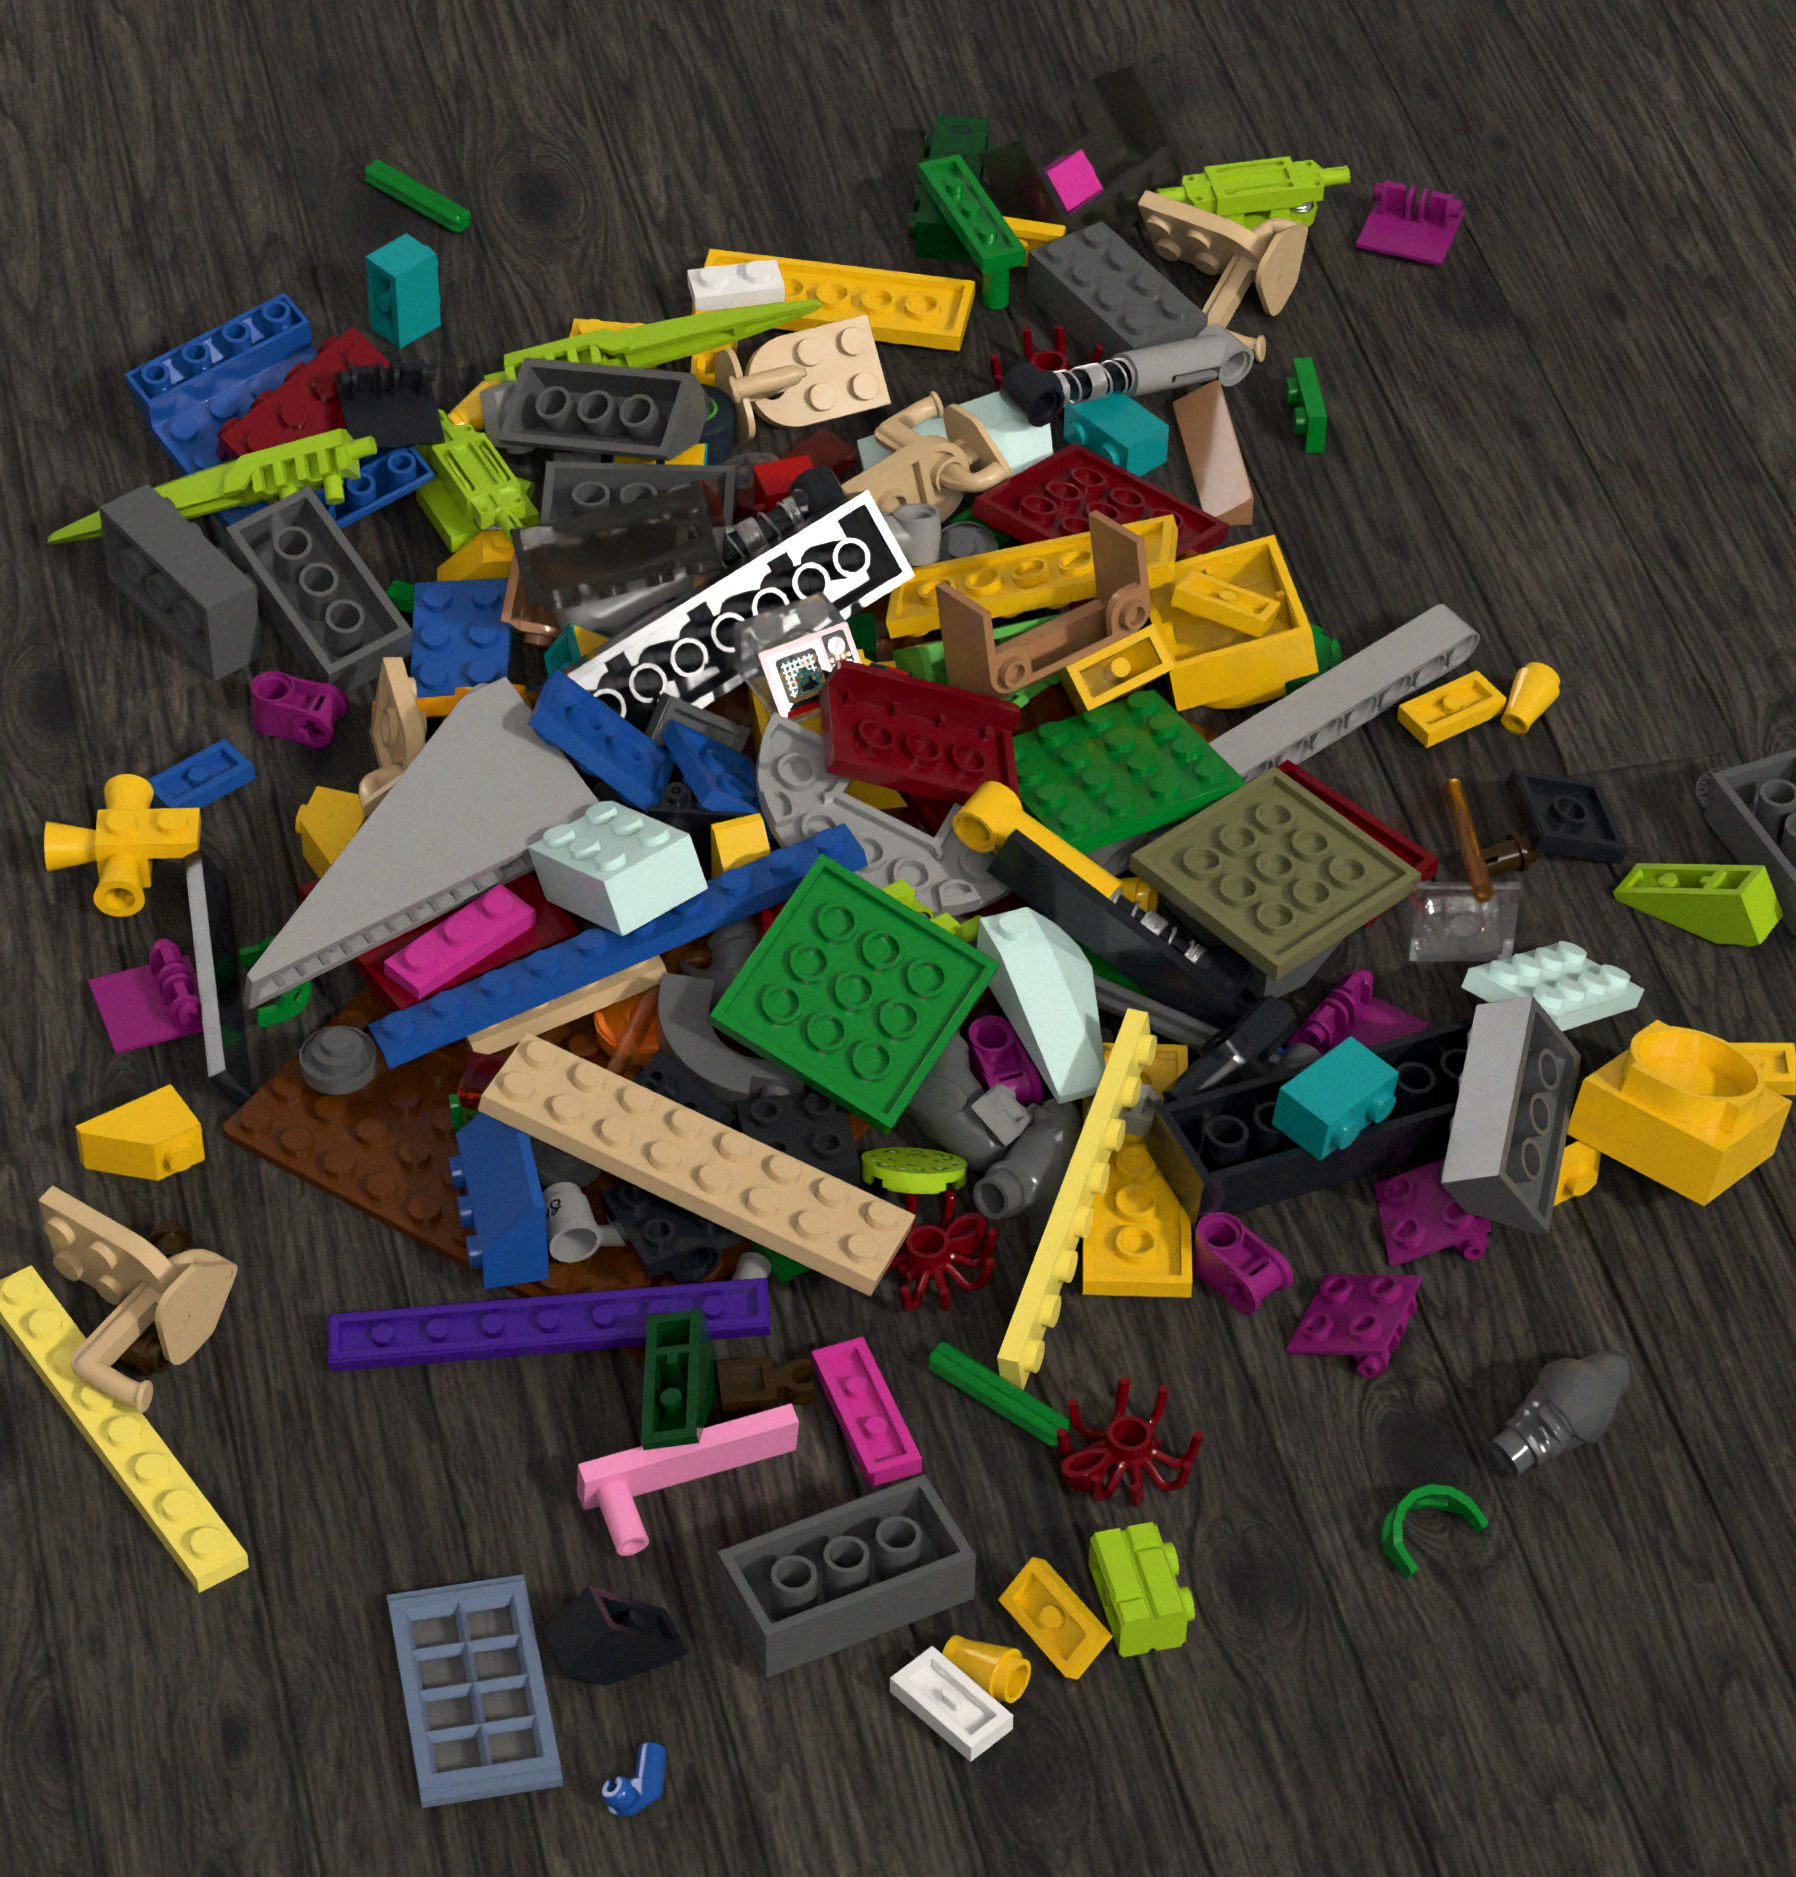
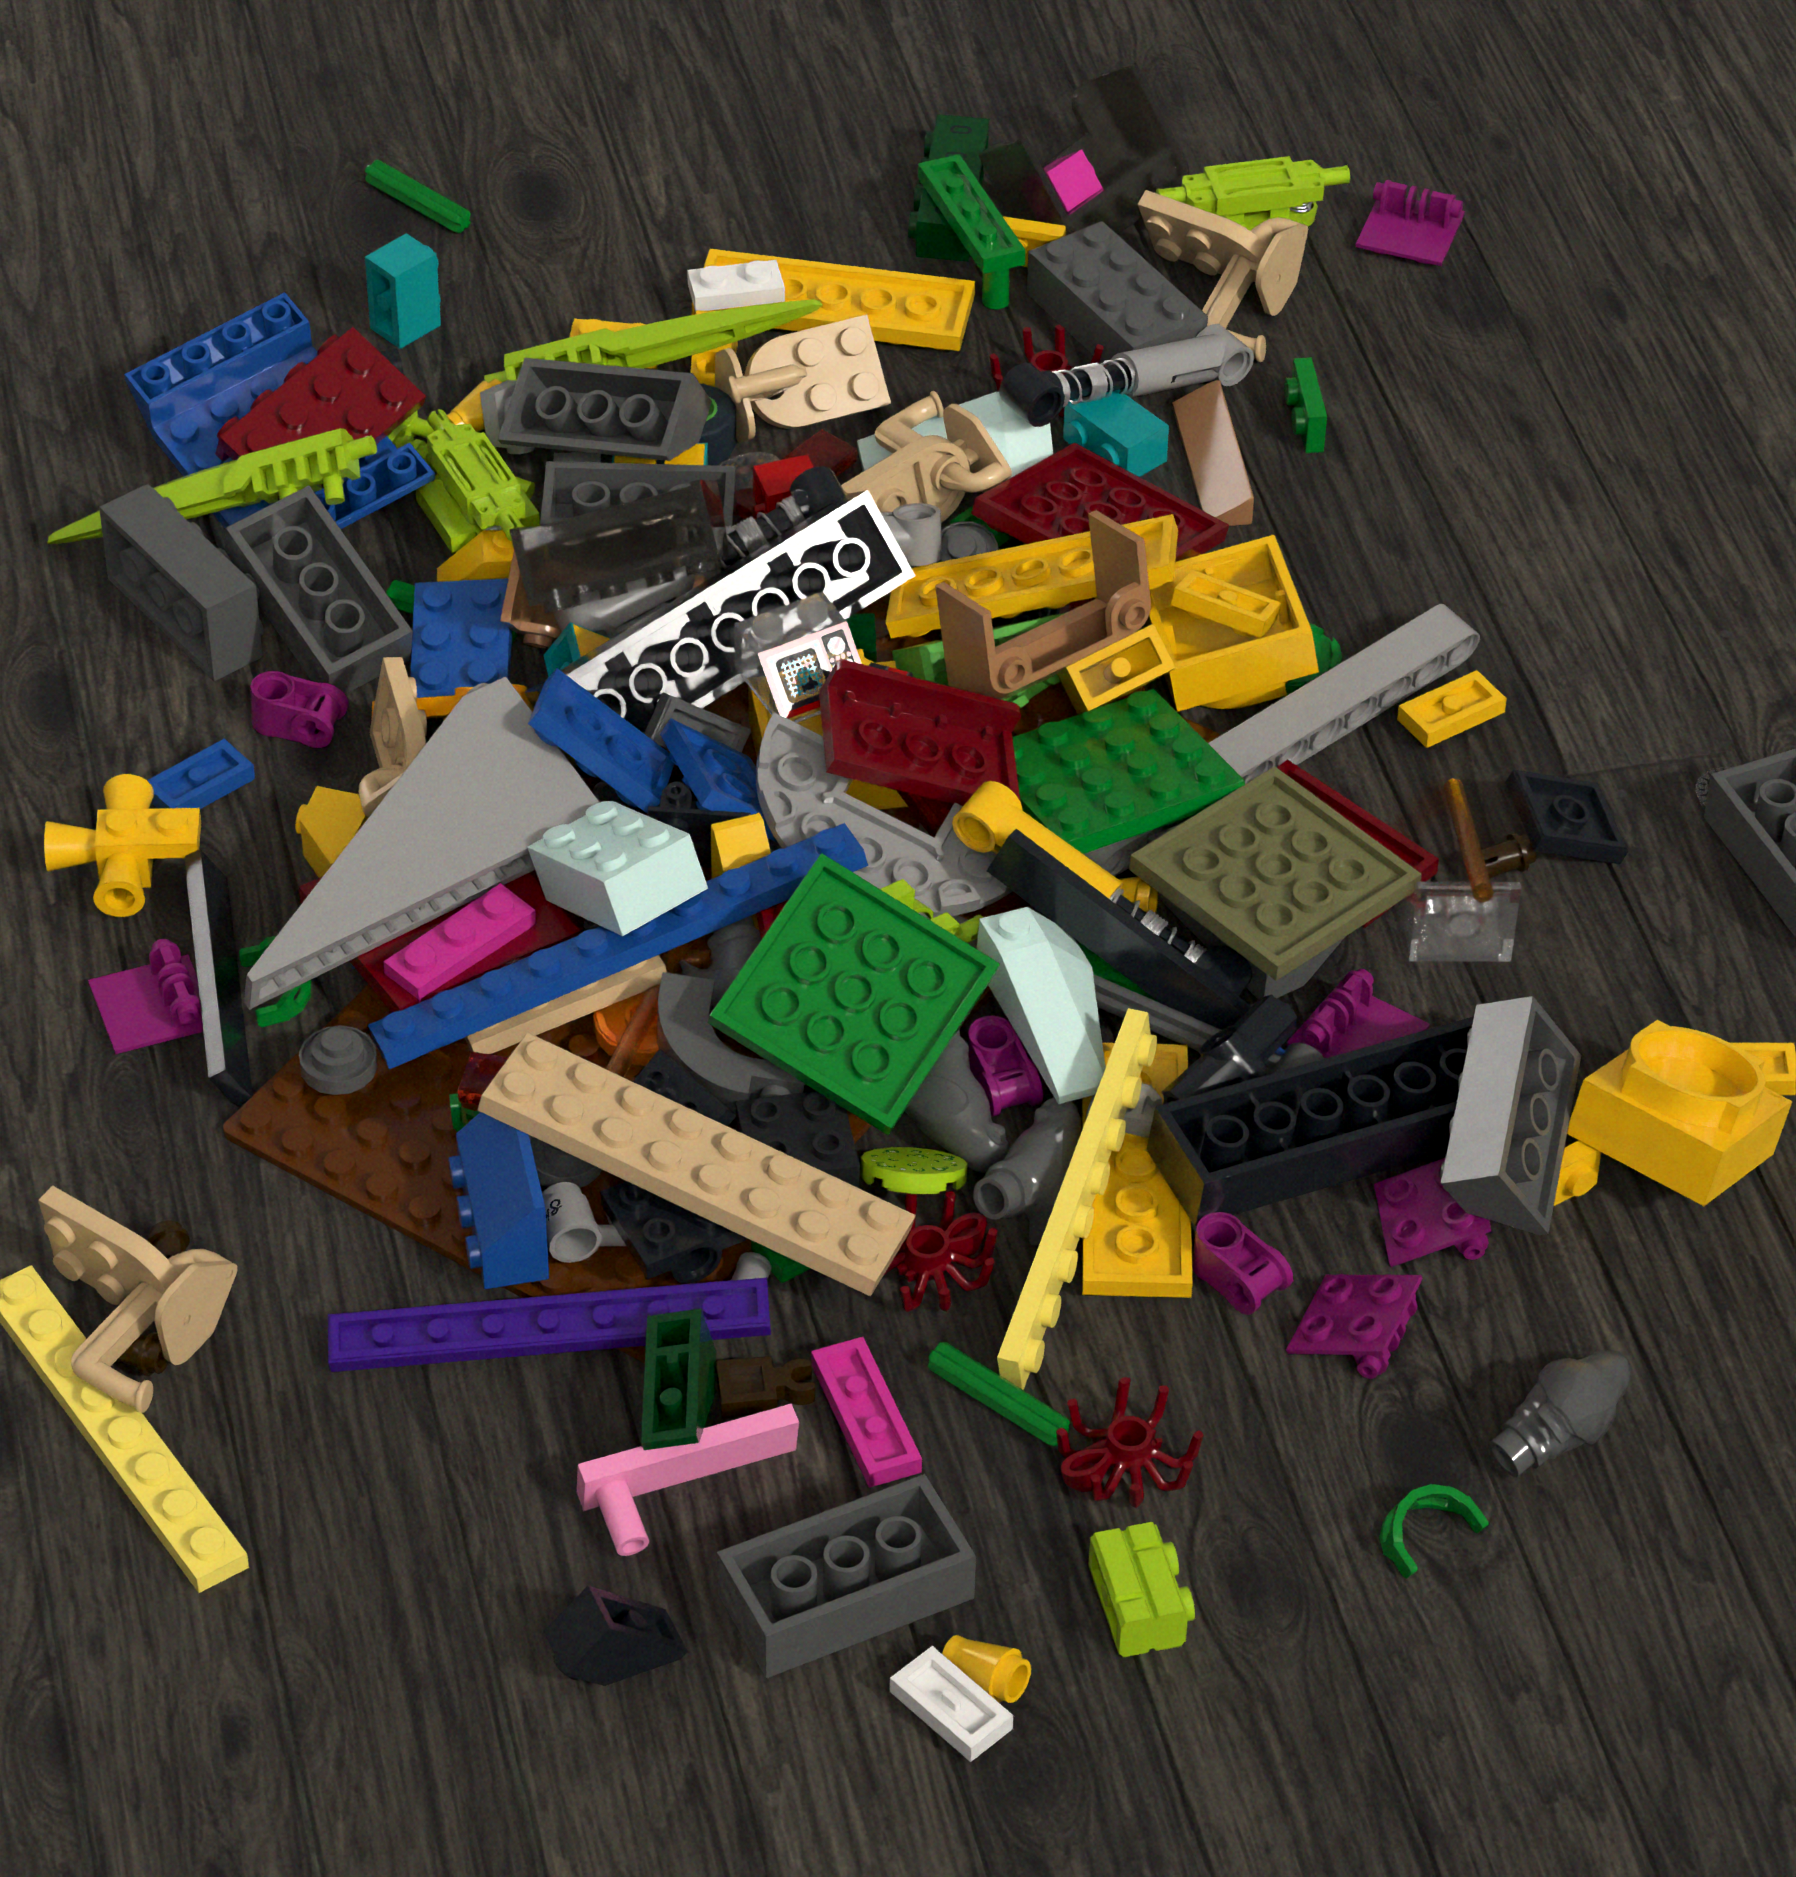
(143, 1137): yellow slope -> none
(390, 403): black hinge -> none
(474, 1691): sand blue piece -> none
(640, 1790): blue arm -> none
(1003, 1113): light grey tile -> none
(1055, 1618): yellow plate -> none
(1336, 1098): teal brick -> none
(1531, 694): yellow cone -> none
(1560, 980): light aqua plate -> none
(1706, 899): lime slope -> none

